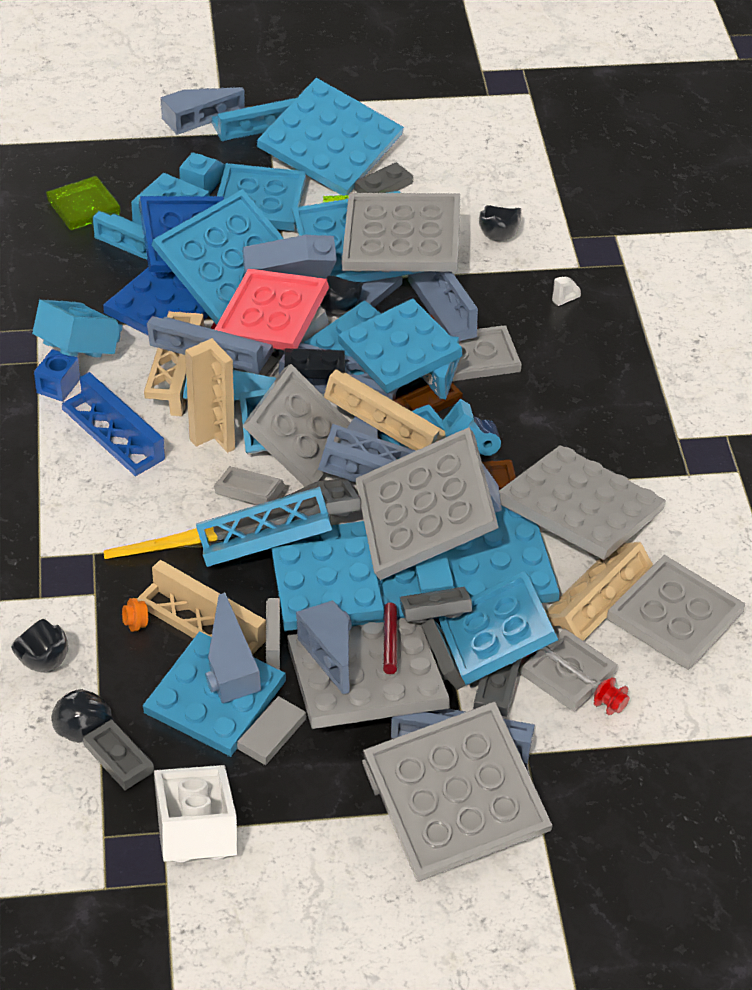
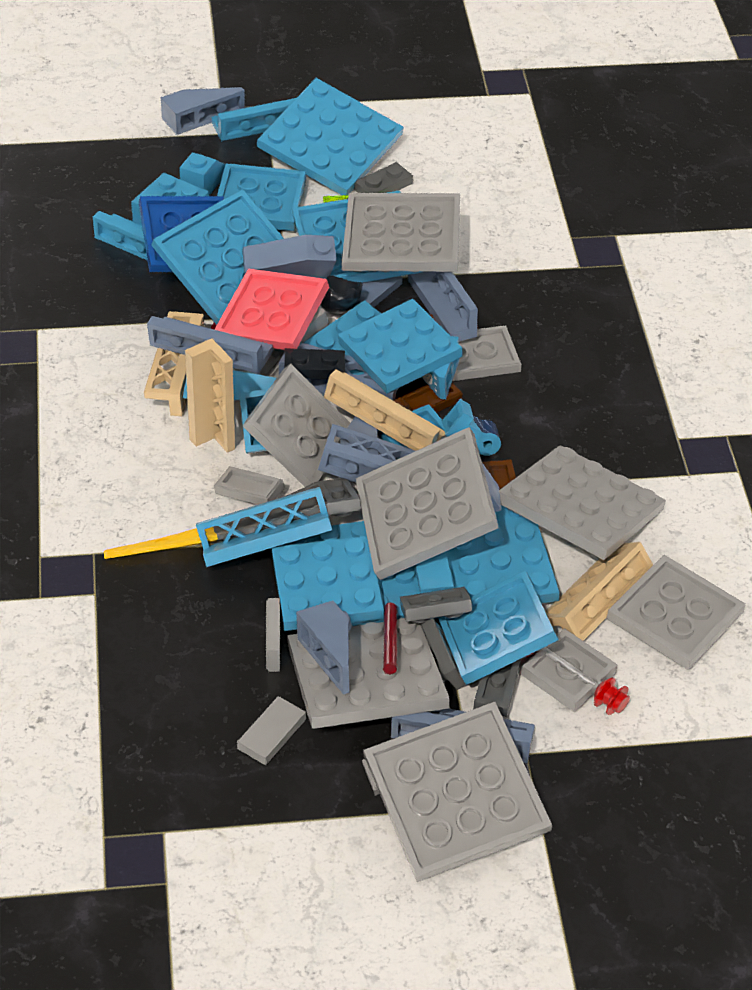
(41, 646): black hair -> none
(57, 375): blue brick -> none
(76, 328): dark azure hinge -> none
(79, 714): black hair -> none
(81, 201): clear neon green tile -> none
(118, 754): dark grey plate -> none
(122, 423): blue fence -> none
(135, 614): orange plate -> none
(151, 296): blue plate -> none
(190, 707): dark azure plate -> none
(195, 813): white slope -> none
(201, 600): tan fence -> none
(231, 663): sand blue slope -> none
(499, 222): black hair -> none
(565, 290): white tile -> none

